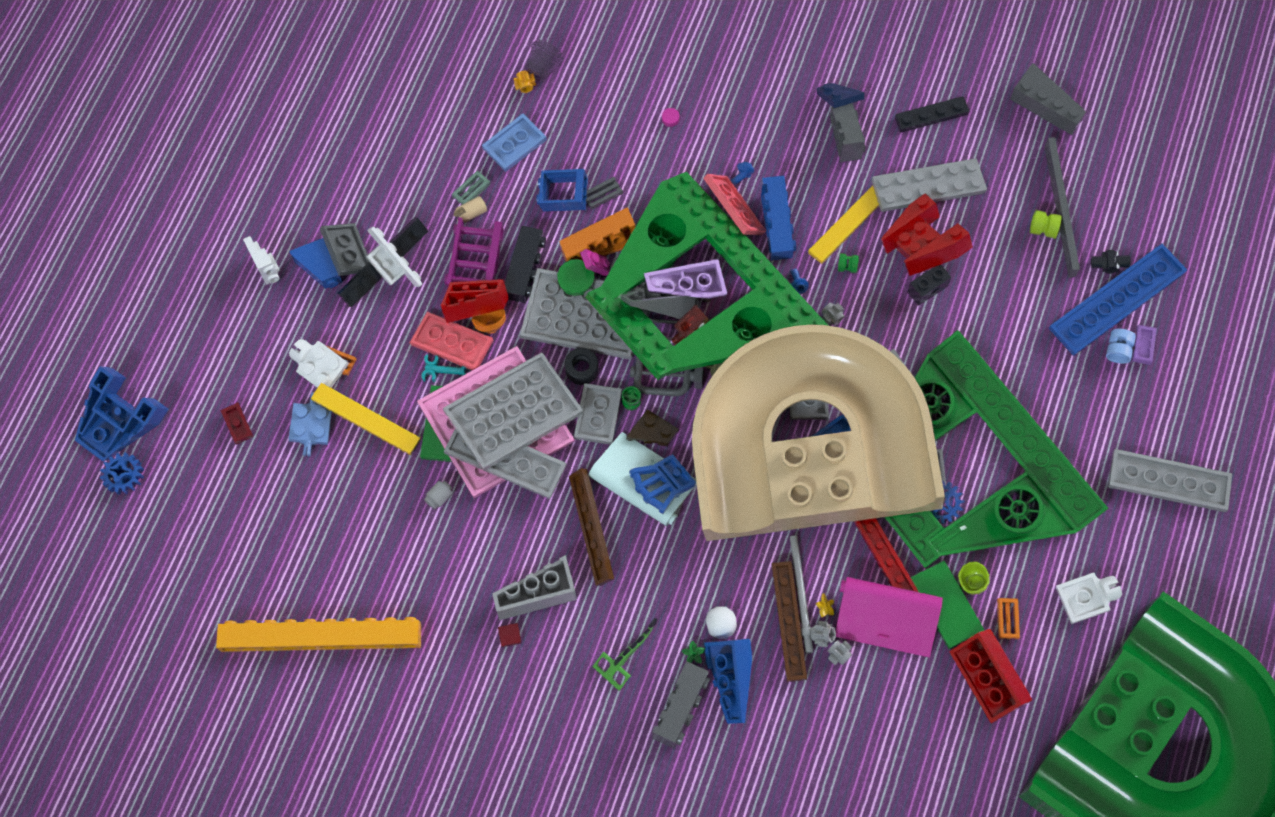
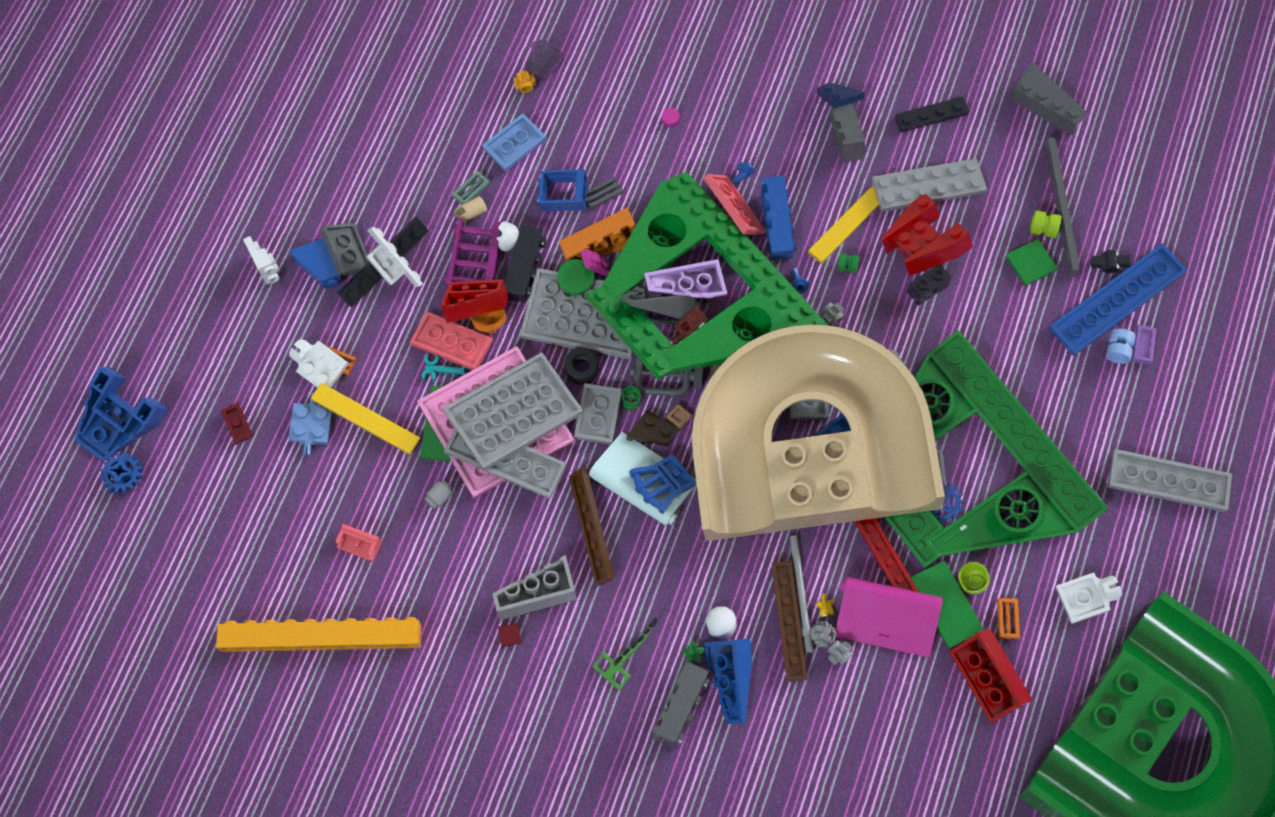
(358, 542): none -> coral hinge
(509, 236): none -> white hair
(679, 417): none -> medium nougat tile
(1031, 262): none -> green tile

